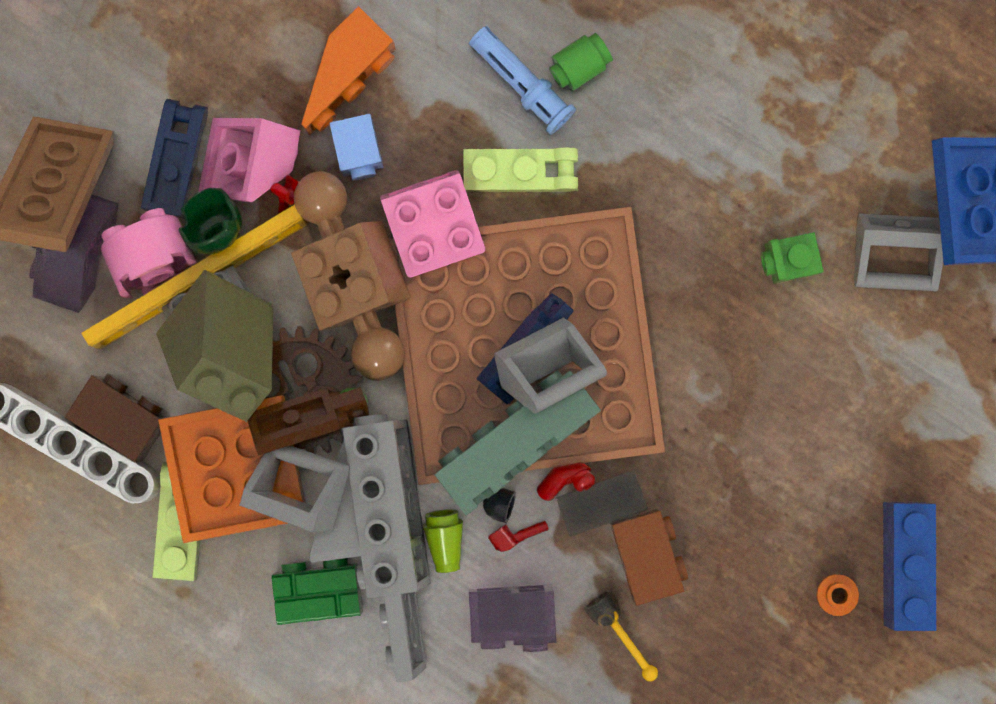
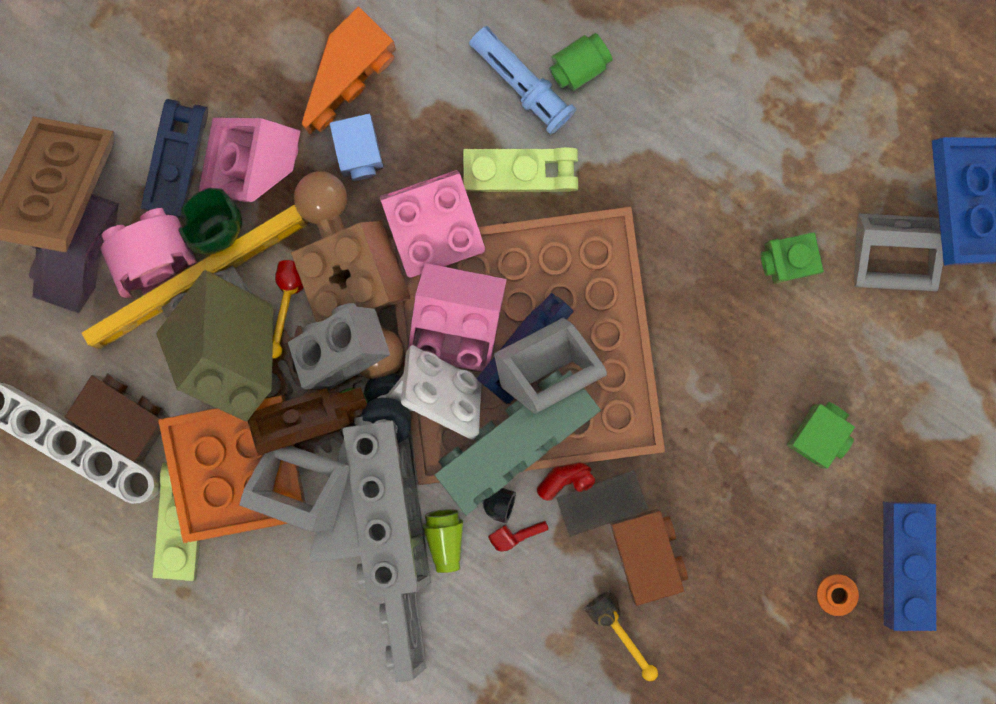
(285, 193): red hand -> none
(289, 283): none -> hinge
(316, 592): green brick -> none
(338, 347): none -> light grey brick
(428, 388): none -> white plate
(457, 315): none -> bright pink slope
(514, 615): clear purple brick -> none
(823, 435): none -> bright green brick

